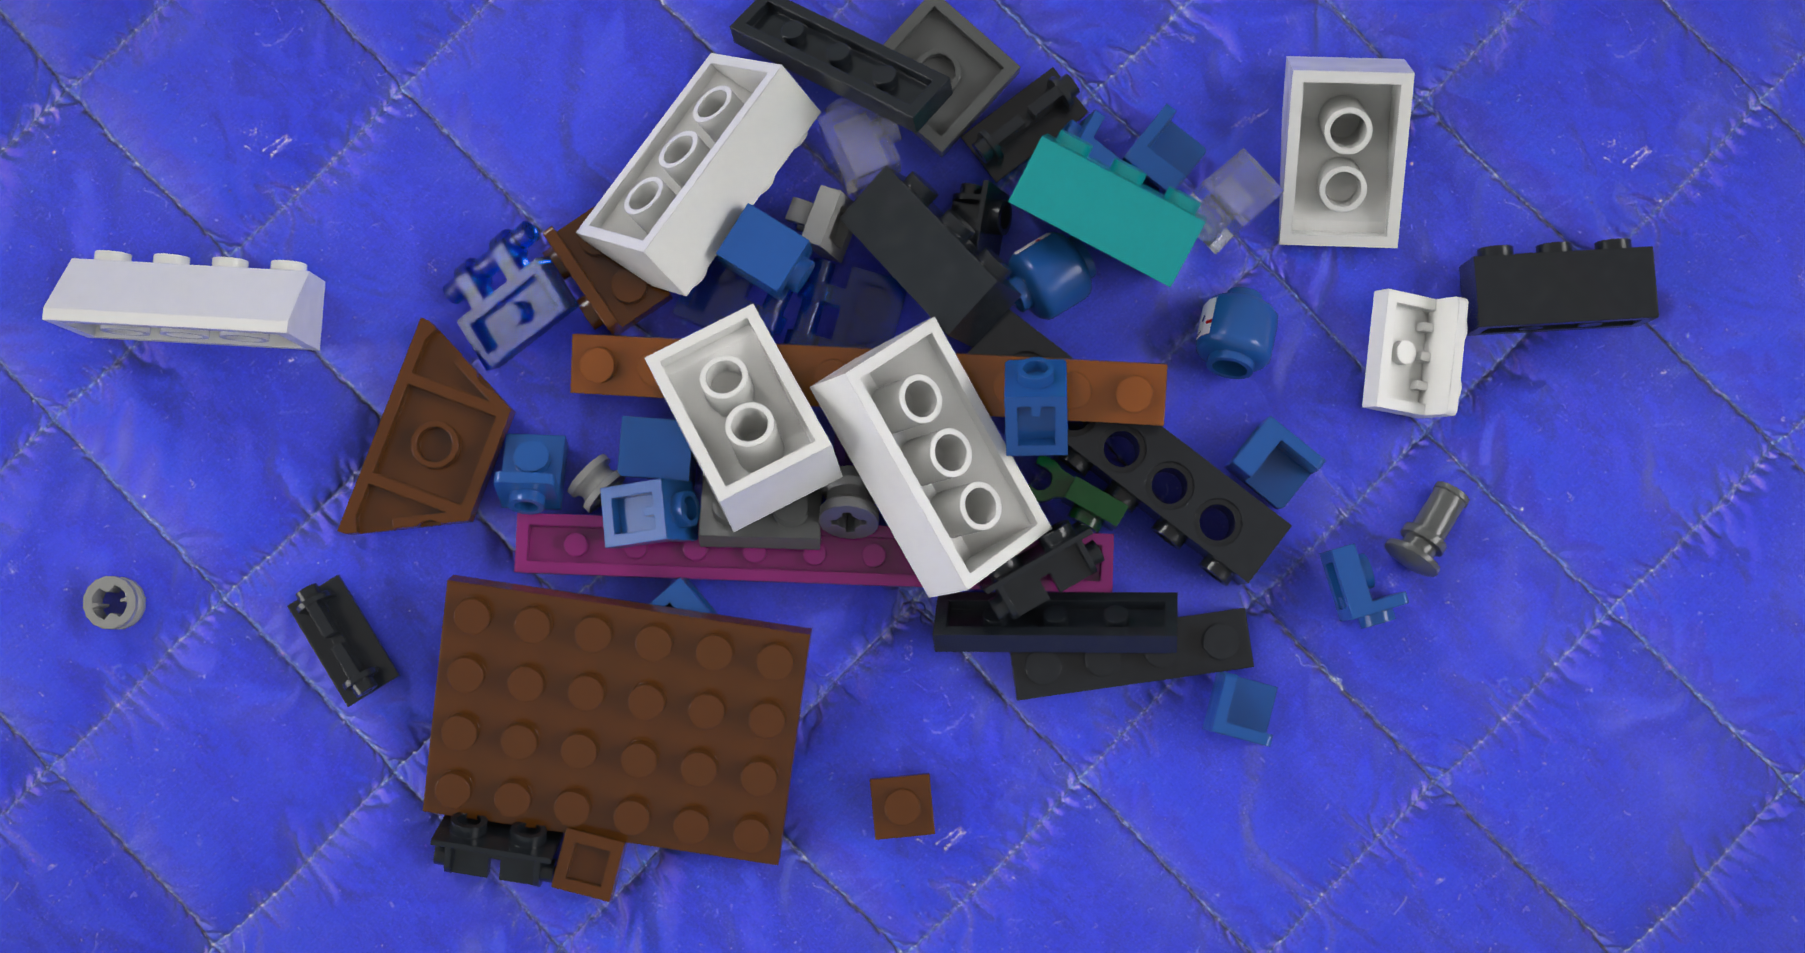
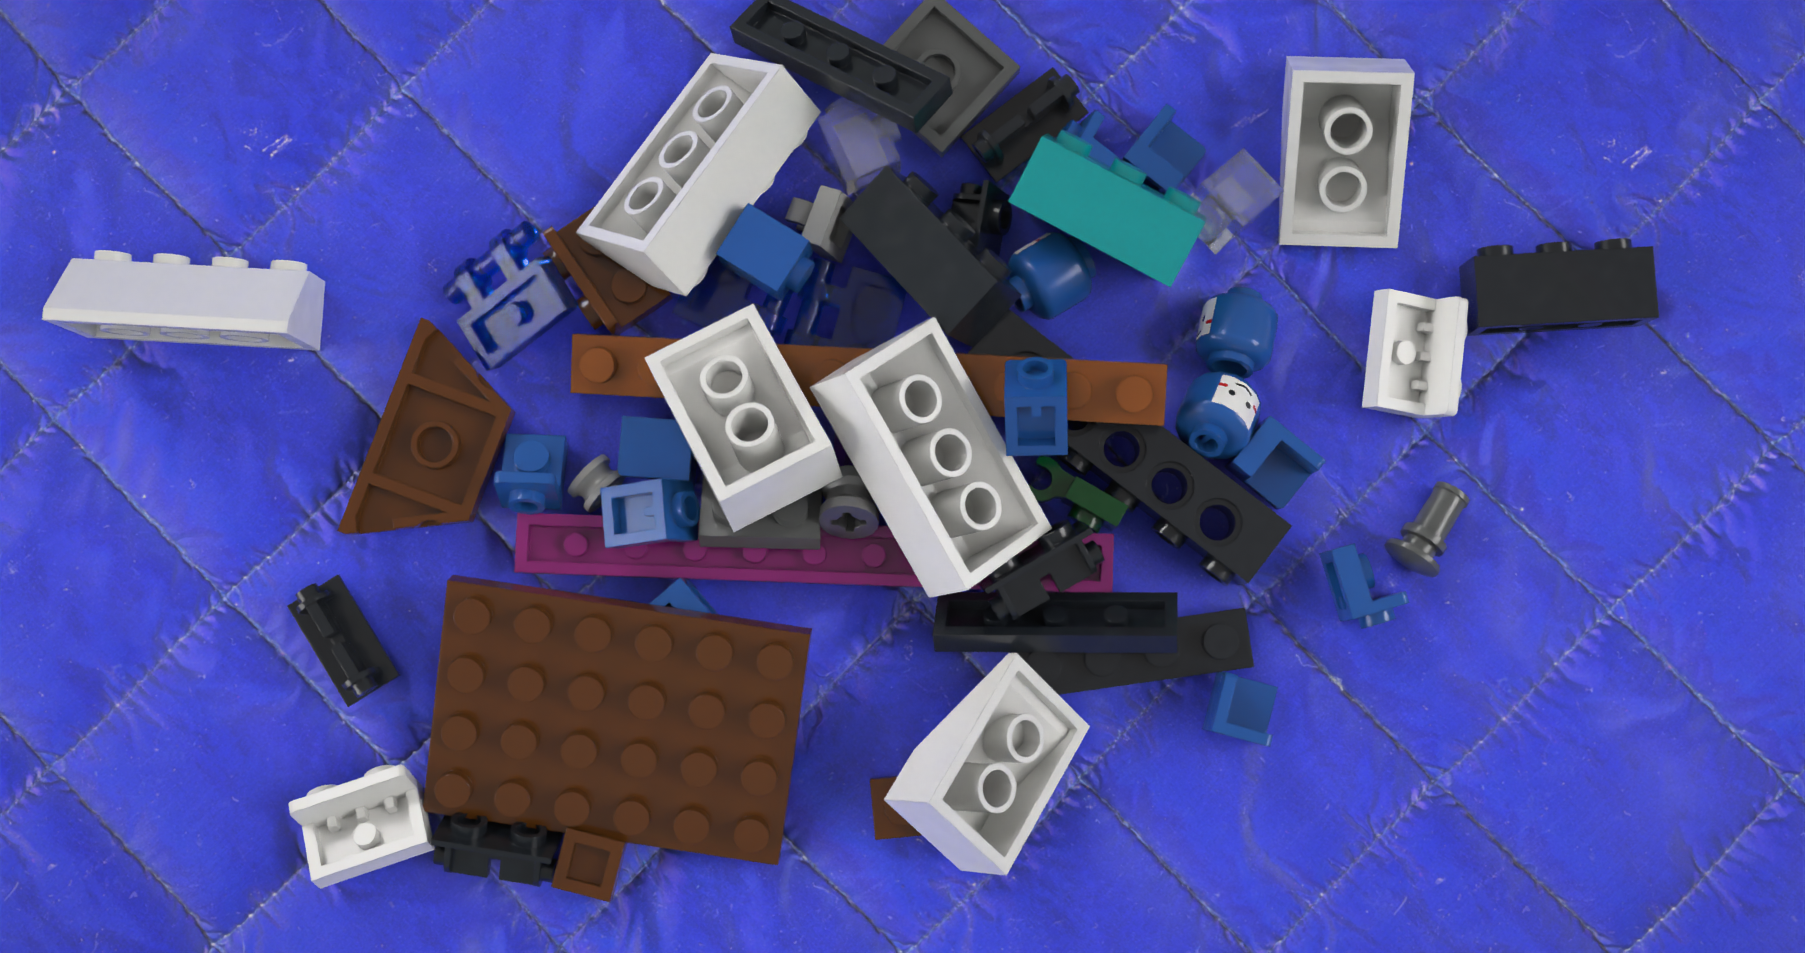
(94, 606): light grey bush -> none
(363, 824): none -> white bracket
(989, 768): none -> white slope
(1218, 415): none -> blue head

